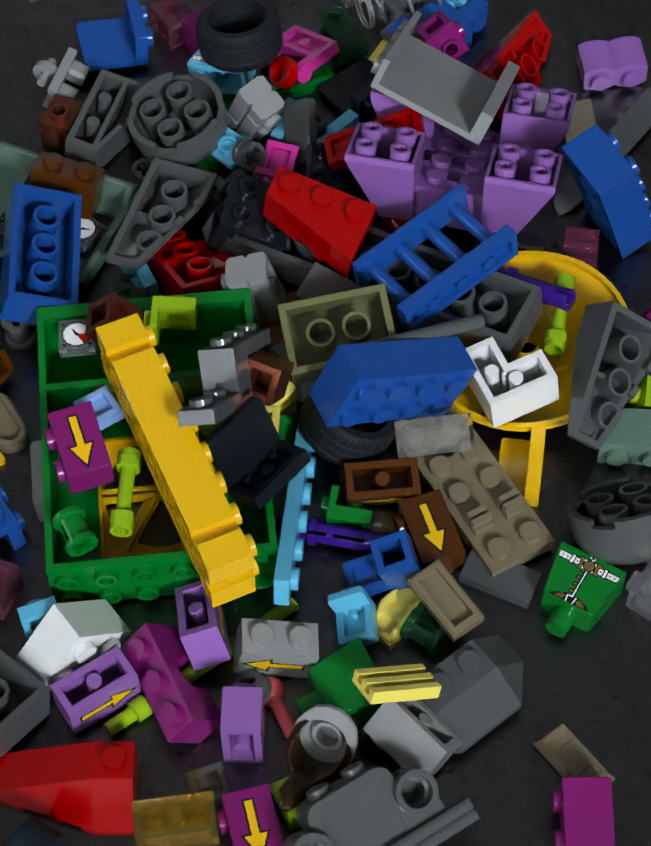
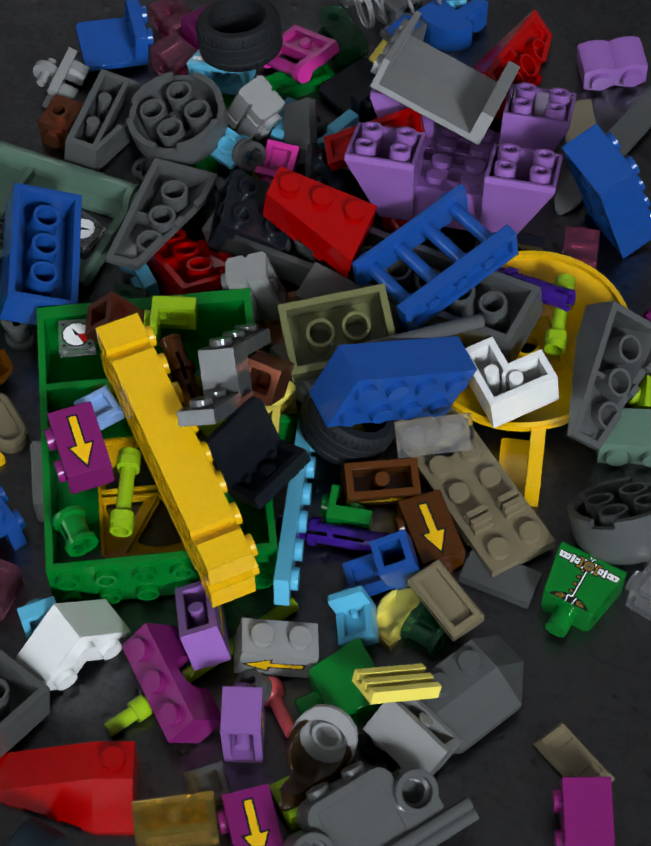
(69, 176): reddish brown brick -> none
(96, 689): medium lavender brick -> none
(171, 55): none -> clear pink brick
(181, 367): none -> reddish brown pin
(283, 72): red tile -> none
(443, 35): magenta brick -> none

